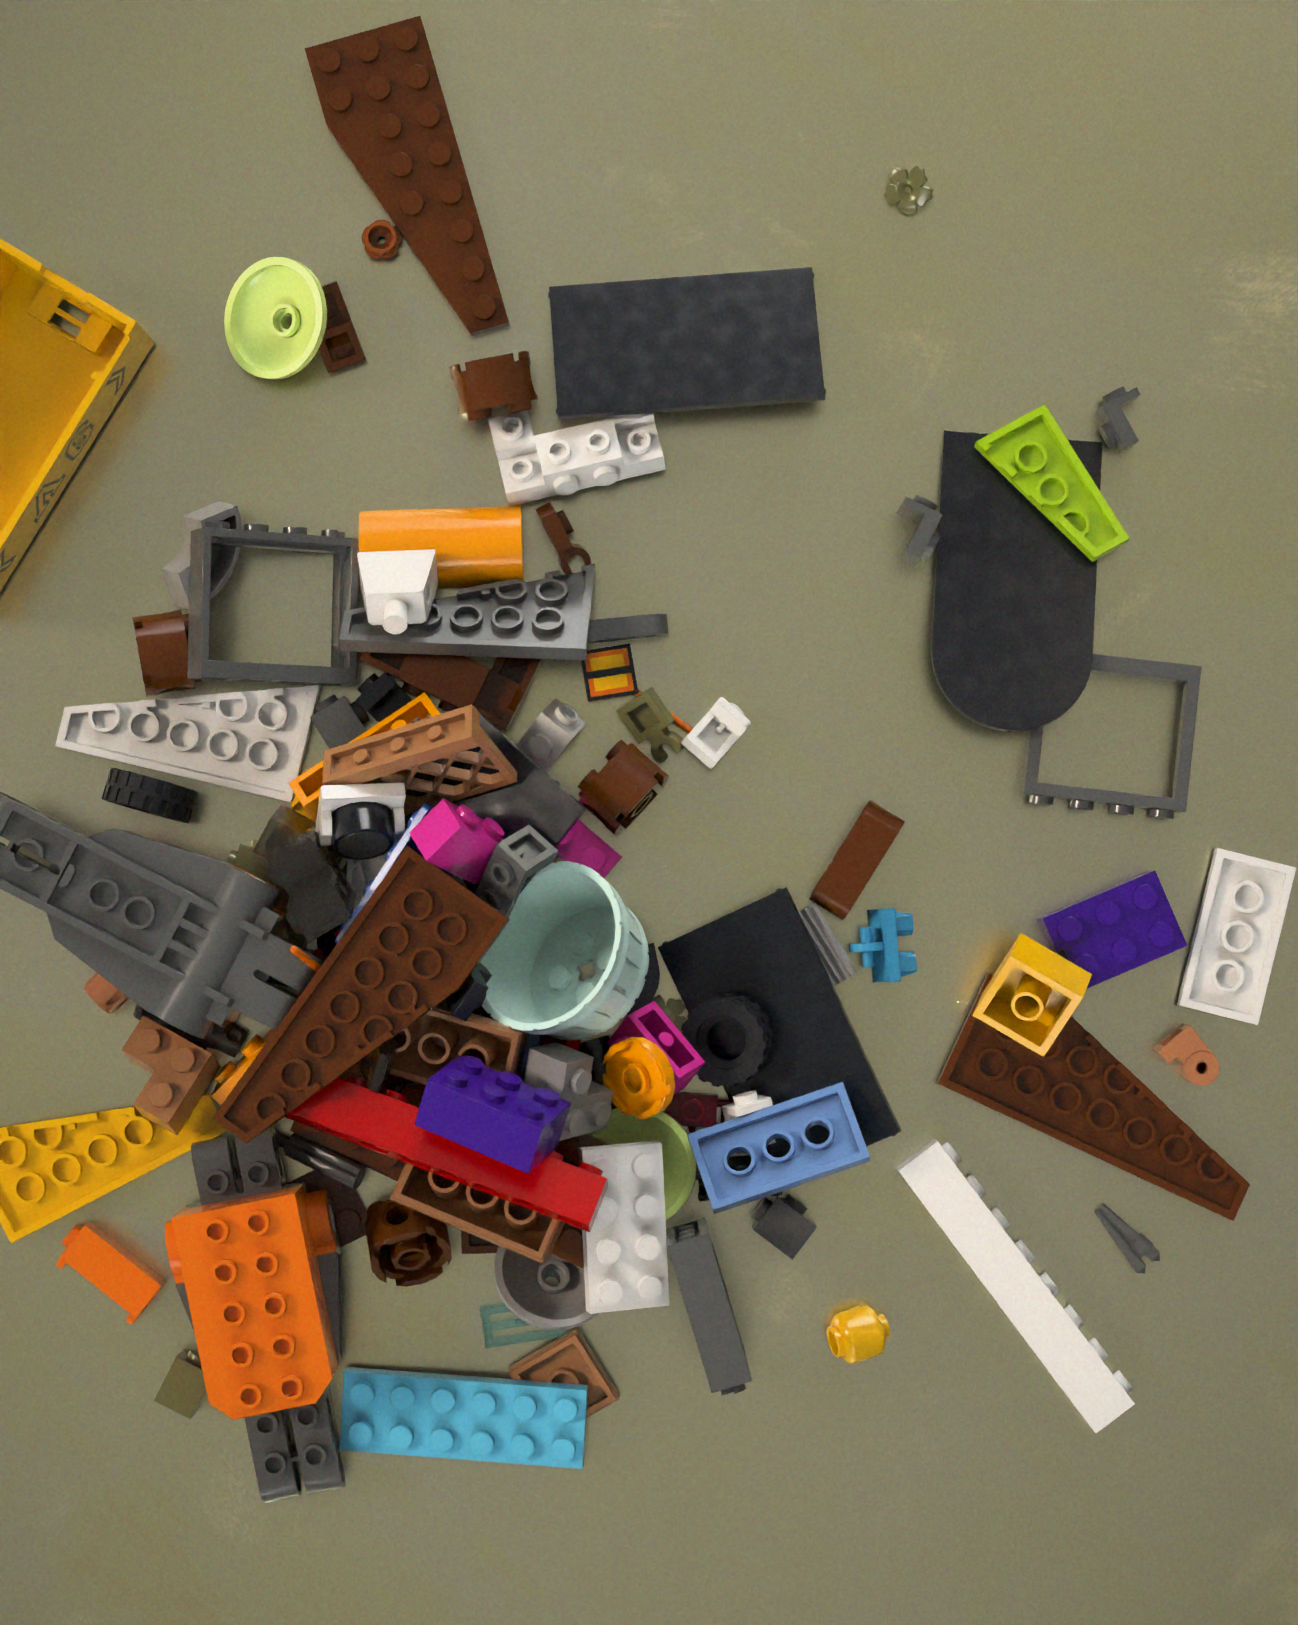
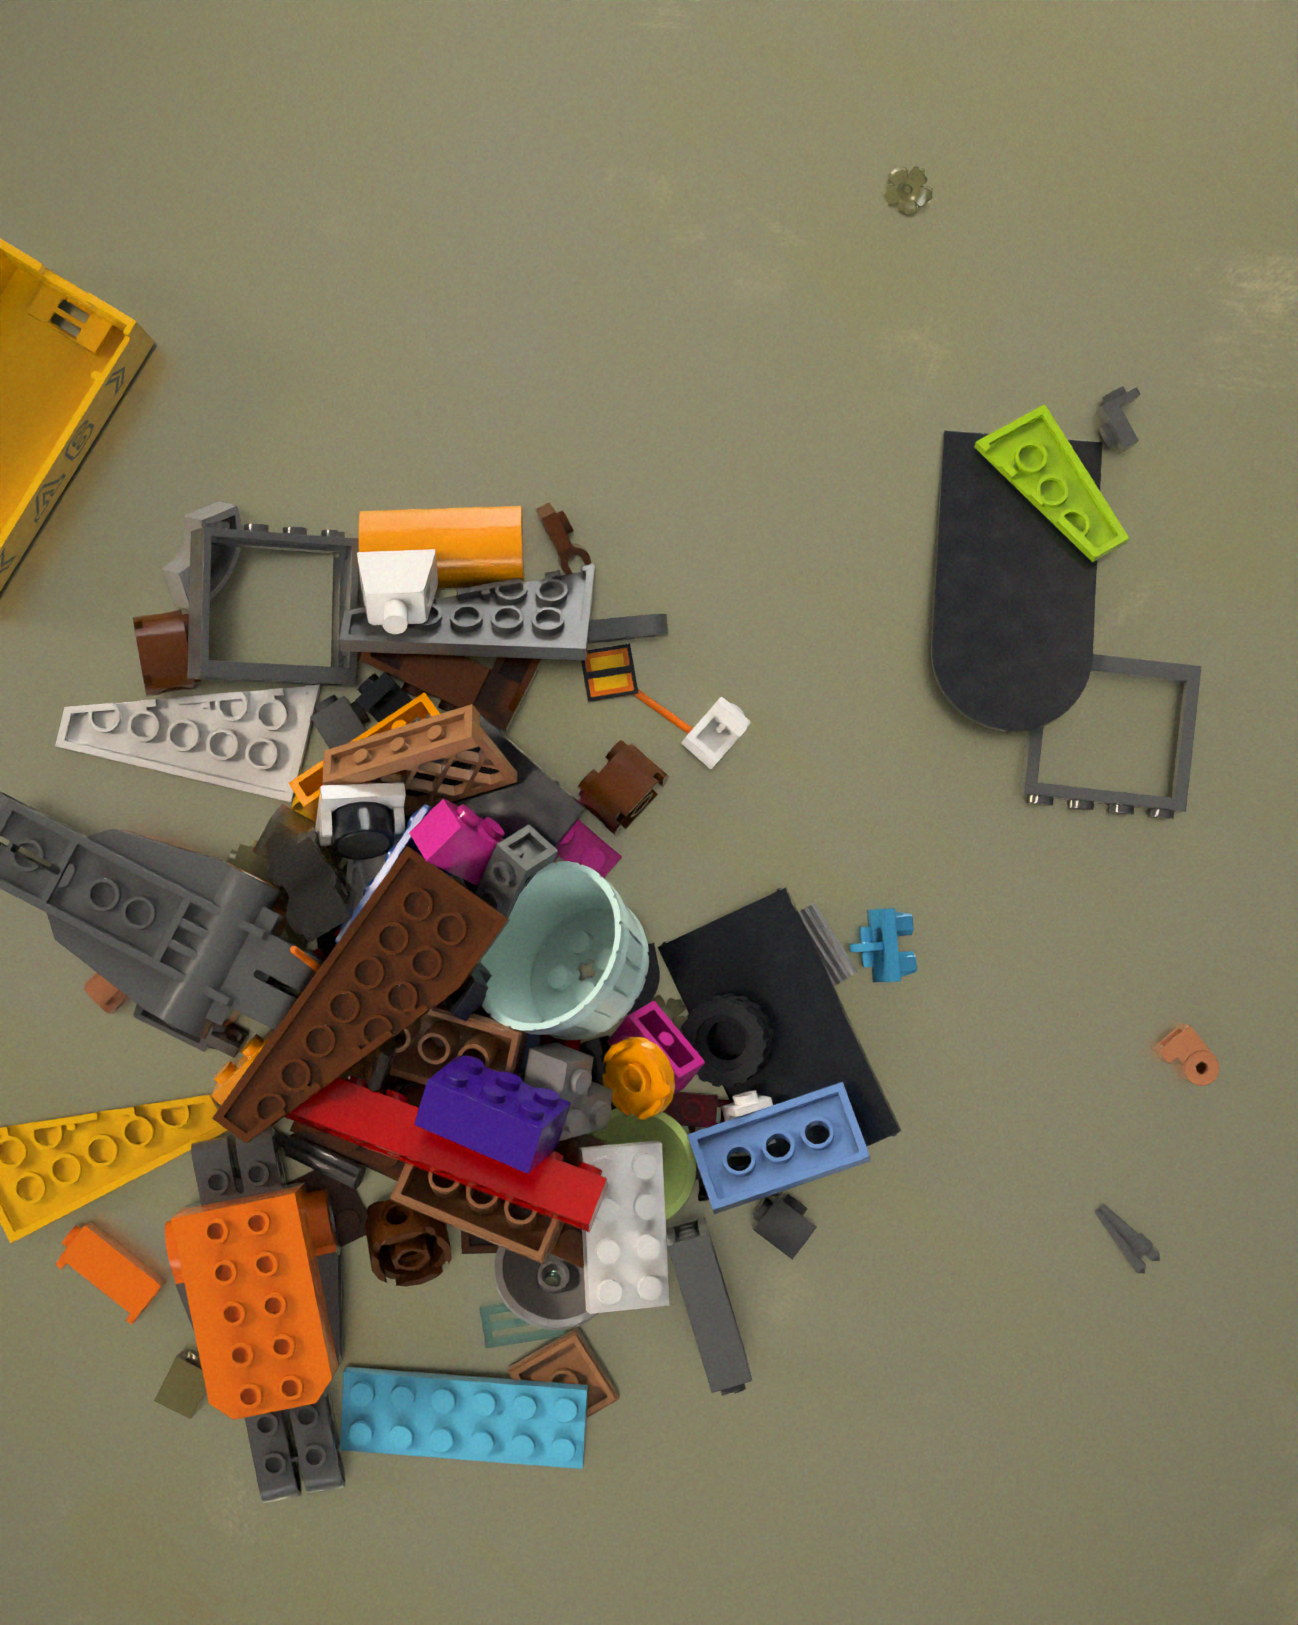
(149, 795): black tyre -> none
(177, 1071): medium nougat brick -> none
(261, 314): yellowish green dish -> none
(340, 342): reddish brown slope -> none
(373, 232): dark orange plate -> none
(397, 132): reddish brown wing -> none
(494, 384): reddish brown brick -> none
(551, 733): white bracket -> none
(573, 456): white bracket -> none
(648, 719): olive plate -> none
(686, 343): black piece -> none
(856, 860): reddish brown beam -> none
(857, 1334): yellow head -> none
(924, 539): dark grey bracket -> none
(1015, 1285): white brick -> none
(1032, 994): yellow brick -> none
(1093, 1105): reddish brown wing -> none
(1115, 928): dark purple piece -> none
(1236, 936): white plate -> none

